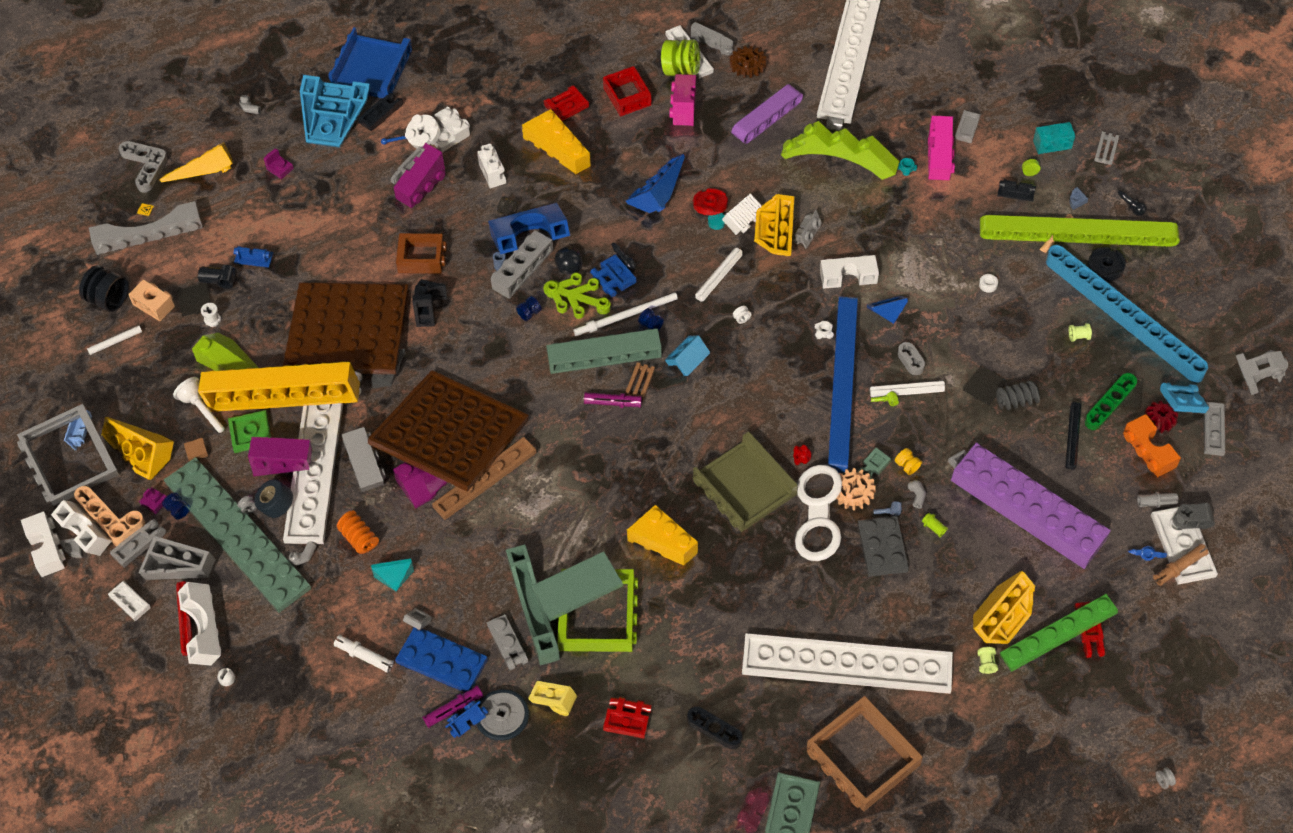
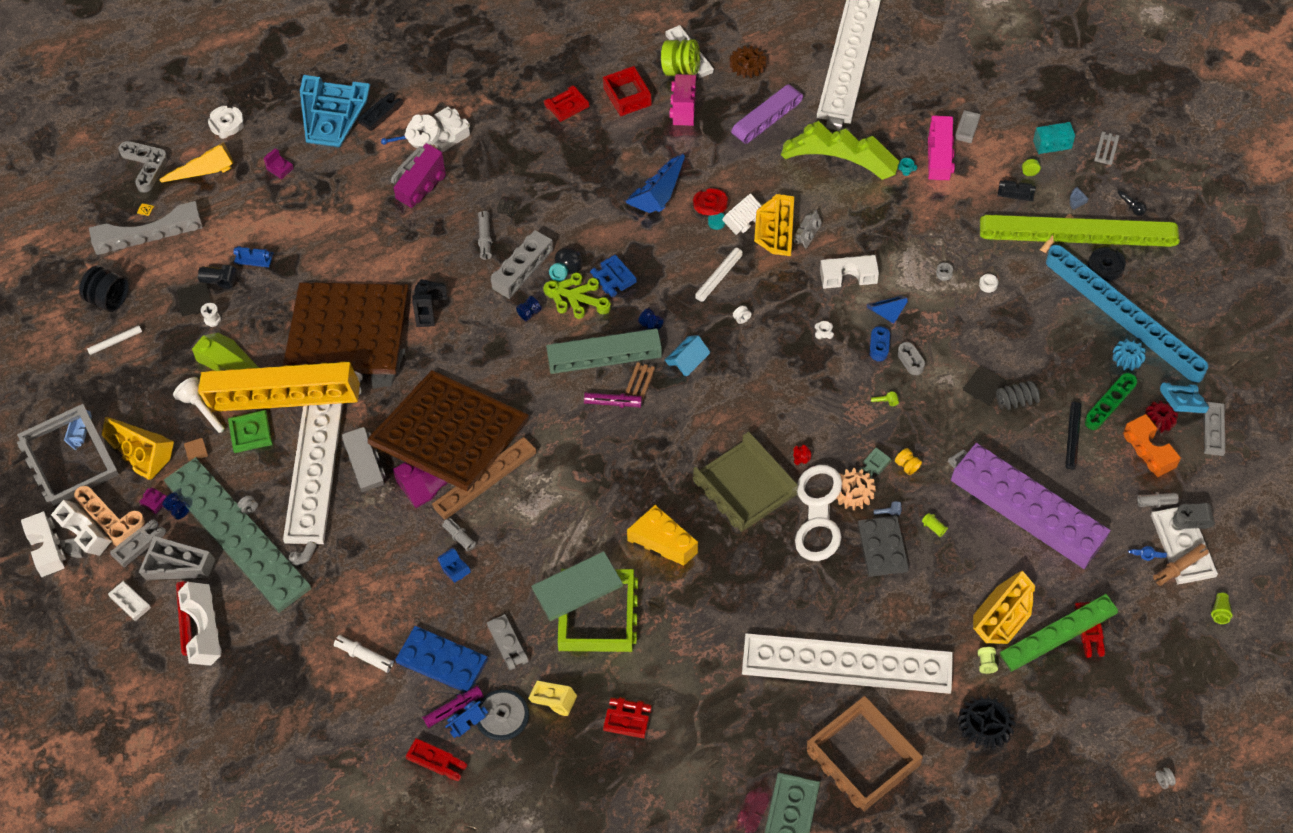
(151, 300): light nougat brick -> none
(229, 677): white hinge -> none
(234, 123): none -> white plate
(247, 106): light grey arm -> none
(273, 498): black wheel -> none
(279, 455): magenta wedge -> none
(357, 533): orange piece -> none
(371, 62): blue panel -> none
(393, 573): teal slope -> none
(417, 618): light grey tile -> none
(420, 266): dark orange window -> none
(434, 759): none -> red hinge
(453, 565): none -> blue bracket
(459, 534): none -> light grey axle
(484, 241): none -> light grey pin
(491, 166): white hips -> none
(498, 260): sand blue hinge -> none
(536, 619): sand green arch -> none
(547, 218): blue arch -> none
(557, 140): yellow wedge -> none
(558, 271): none -> teal tile
(592, 326): white bar -> none
(629, 262): black bar -> none
(712, 38): light grey hinge -> none
(730, 730): black beam -> none
(842, 384): blue beam -> none
(879, 342): none -> blue plate
(908, 388): white axle -> none
(917, 487): light grey arm -> none
(943, 275): none -> light grey bush
(1004, 730): none -> black gear
(1080, 332): yellowish green bush -> none
(1129, 354): none -> dark azure gear
(1222, 611): none -> lime cone
(1252, 374): light grey tile -> none

